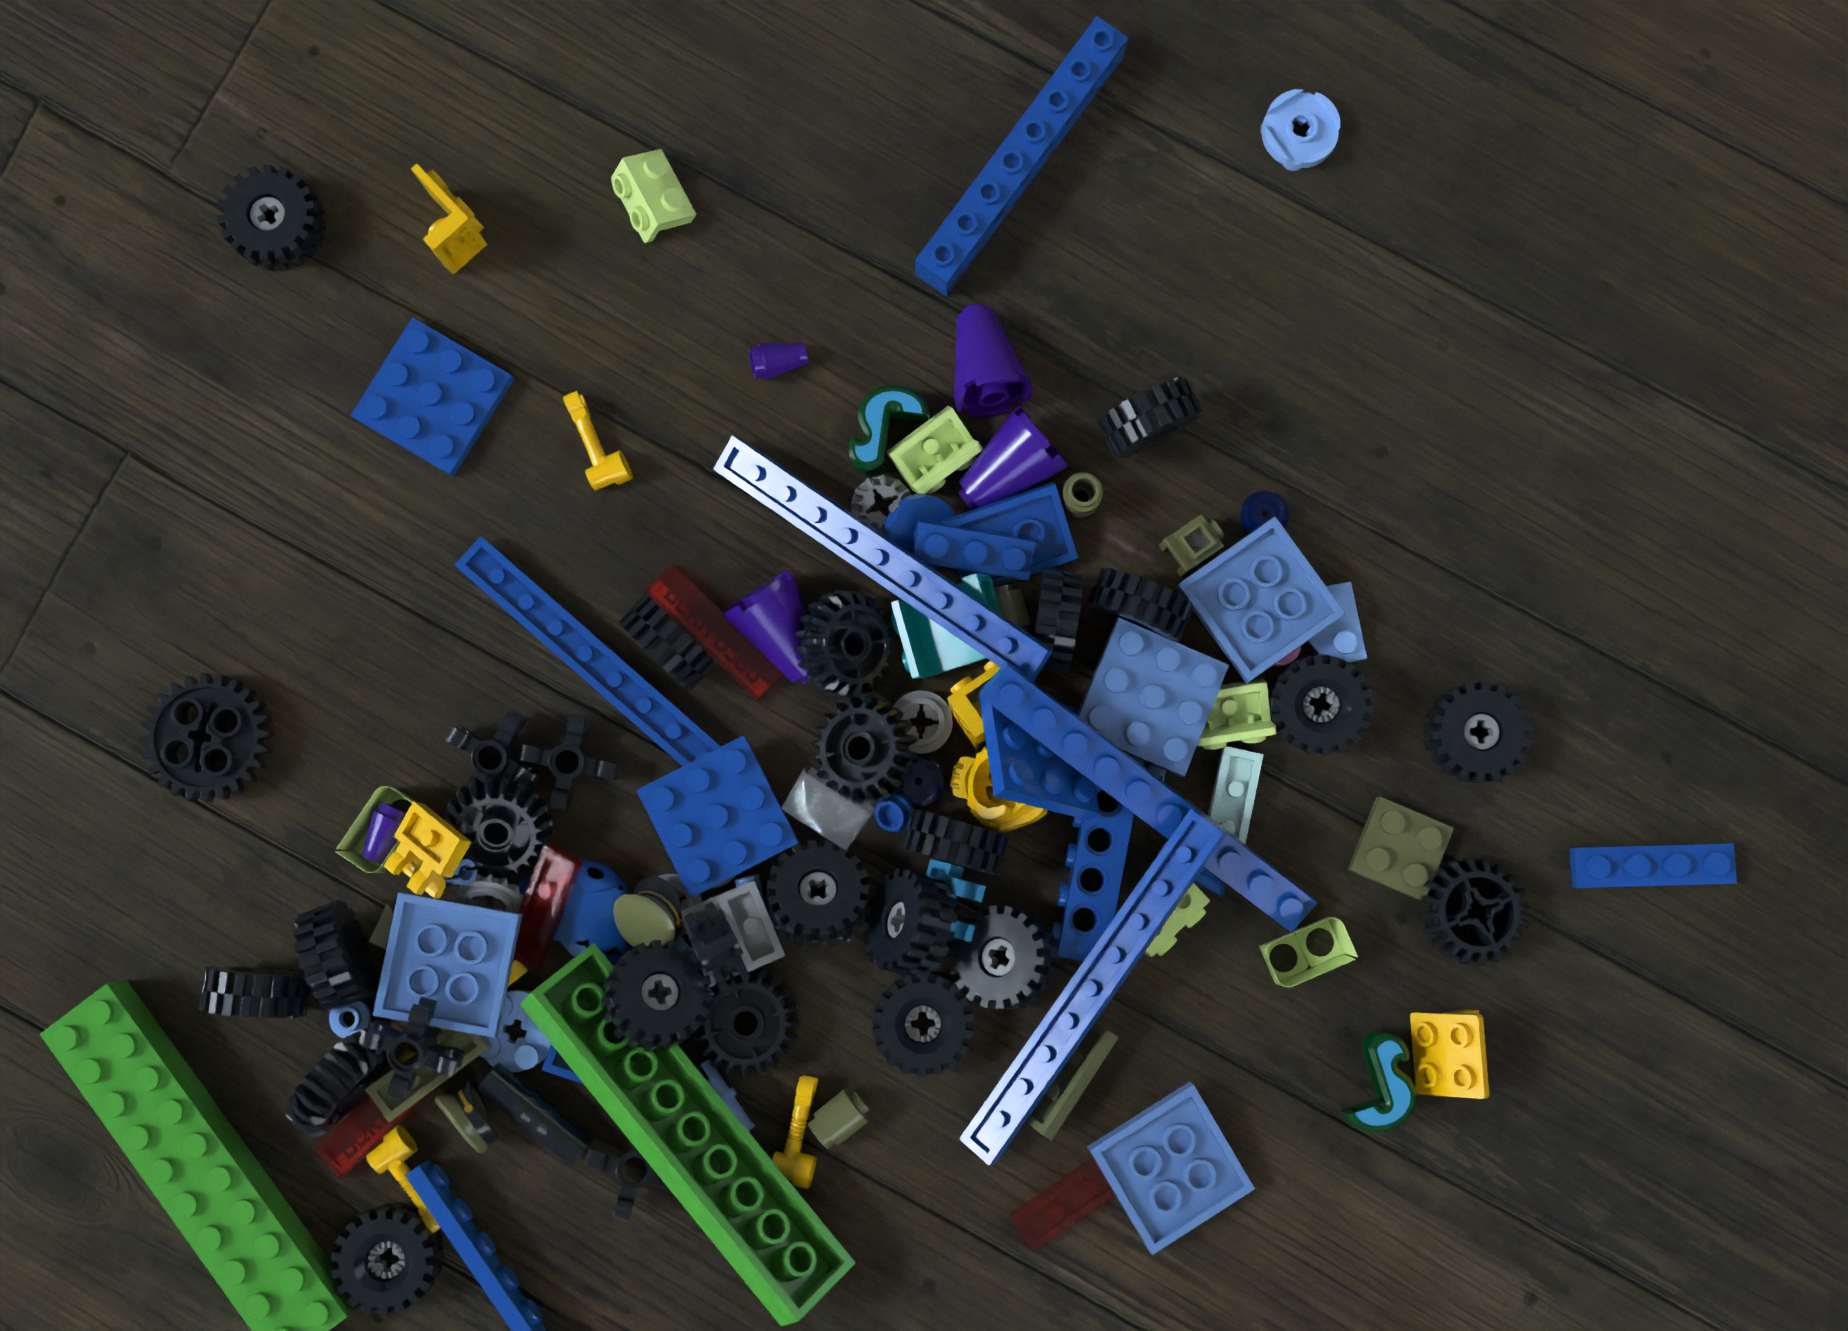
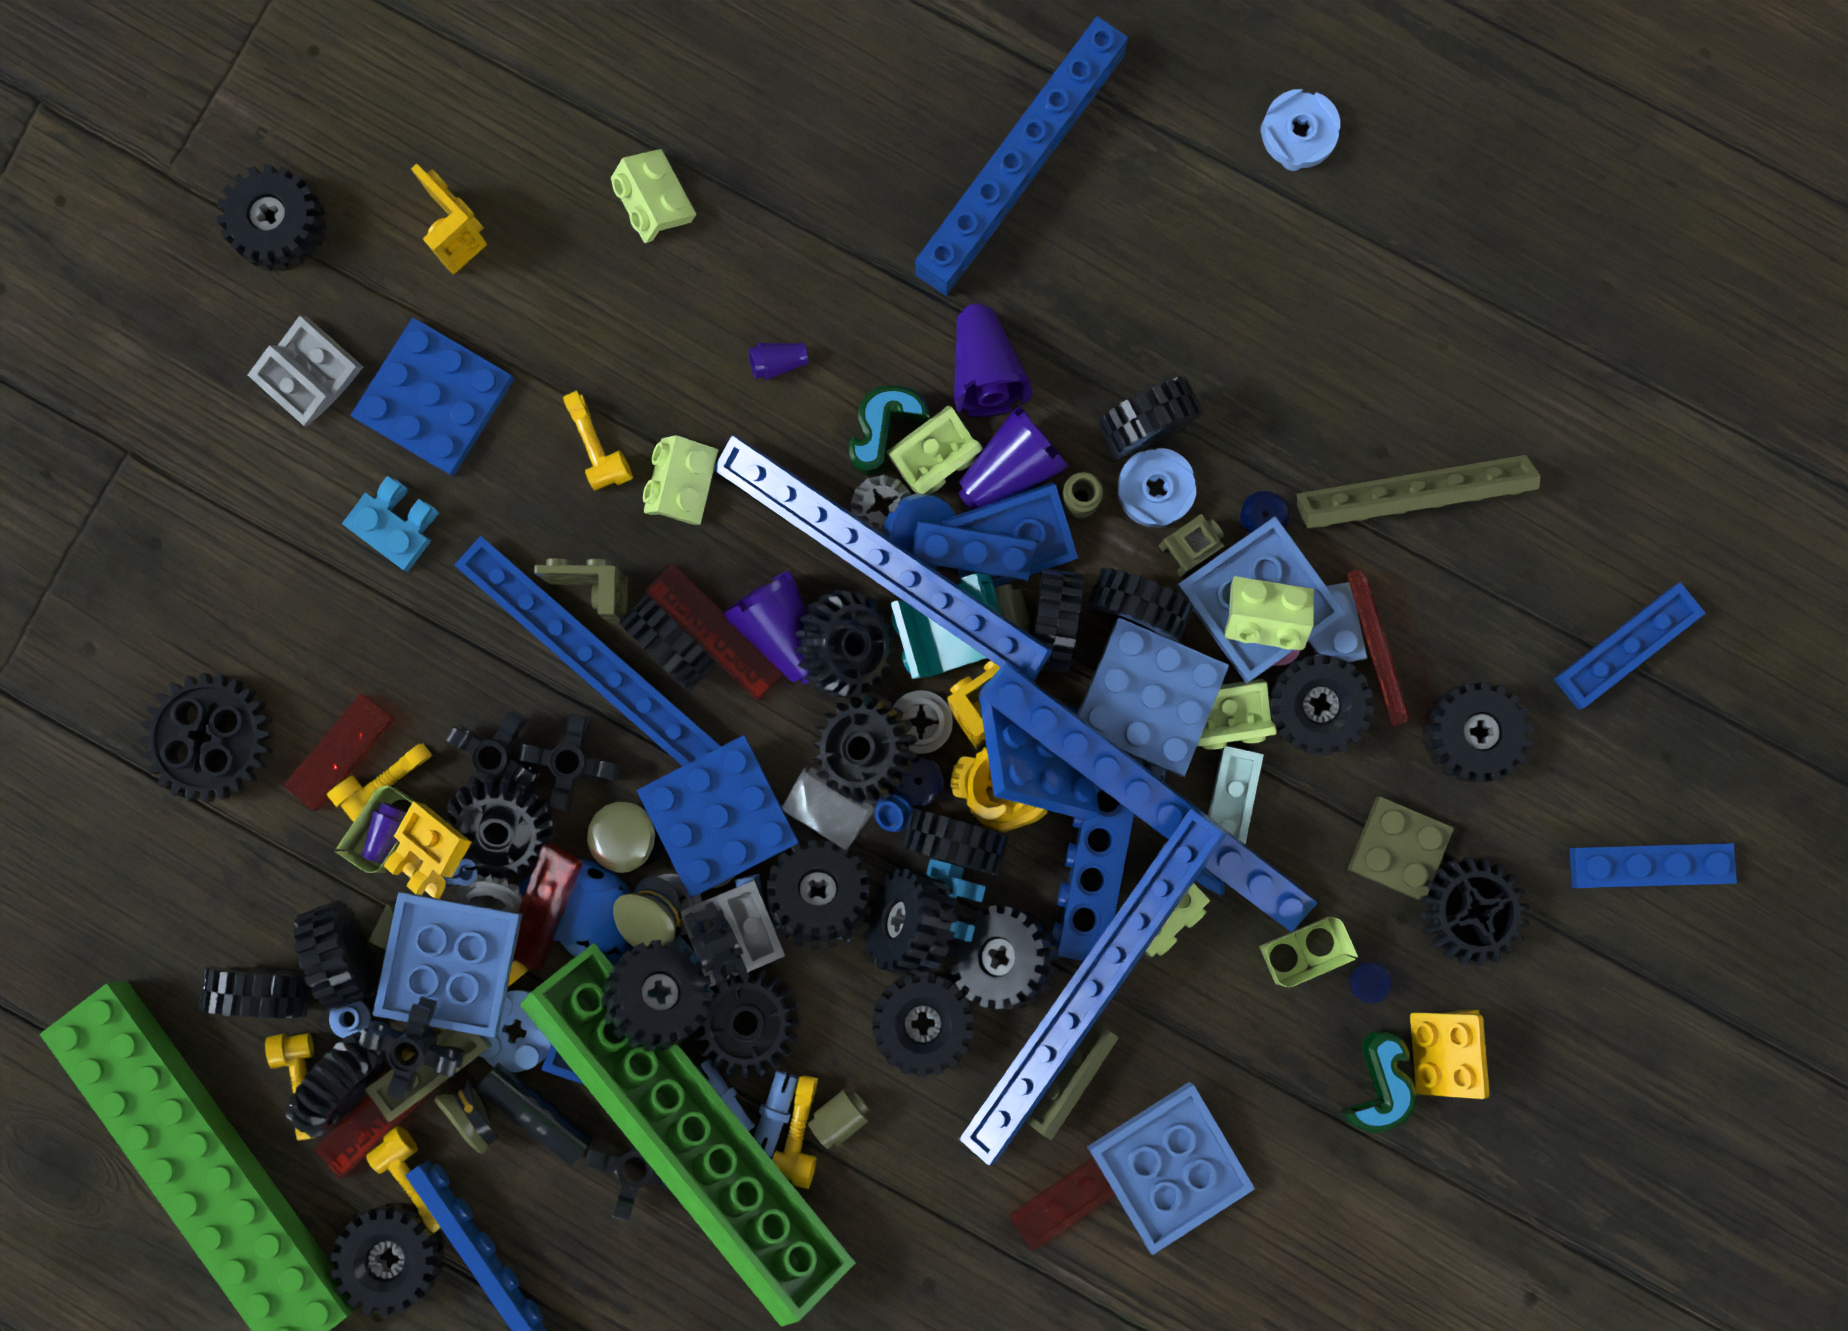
(291, 1052): none -> yellow brick
(305, 371): none -> light grey slope
(339, 752): none -> clear red tile
(354, 797): none -> yellow brick
(385, 530): none -> dark azure plate
(608, 582): none -> olive bracket
(623, 837): none -> olive piece
(680, 479): none -> yellowish green bracket
(775, 1111): none -> medium blue pin
(1157, 510): none -> light blue plate
(1270, 613): none -> yellowish green bracket
(1370, 982): none -> clear blue plate
(1378, 647): none -> clear red tile
(1417, 491): none -> olive plate
(1629, 646): none -> blue plate

